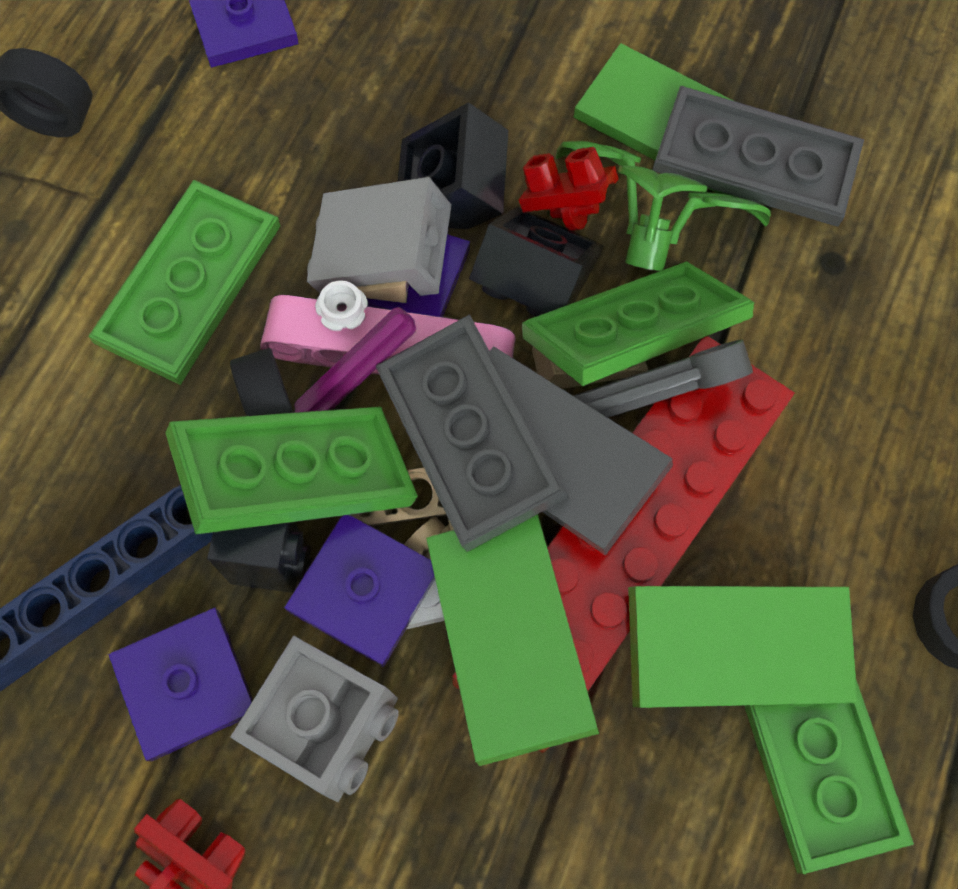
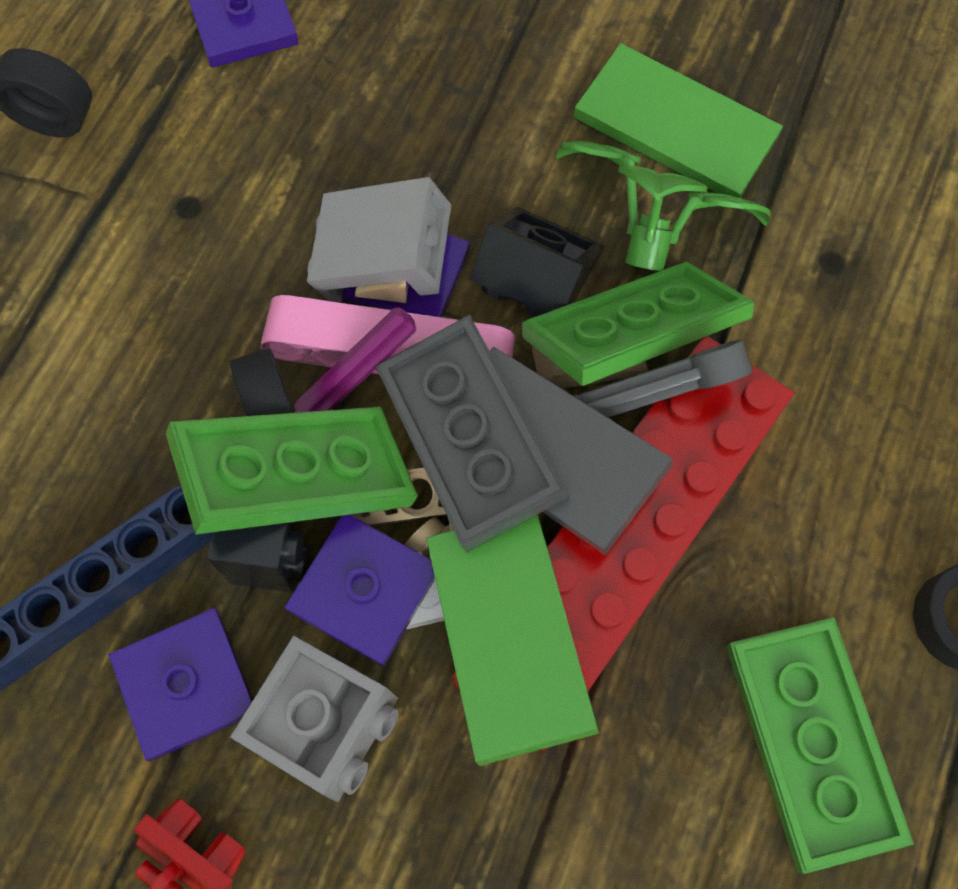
(185, 282): bright green tile -> none
(341, 293): white plate -> none
(464, 159): black slope -> none
(567, 194): red hips -> none
(740, 646): bright green tile -> none
(760, 156): dark grey tile -> none

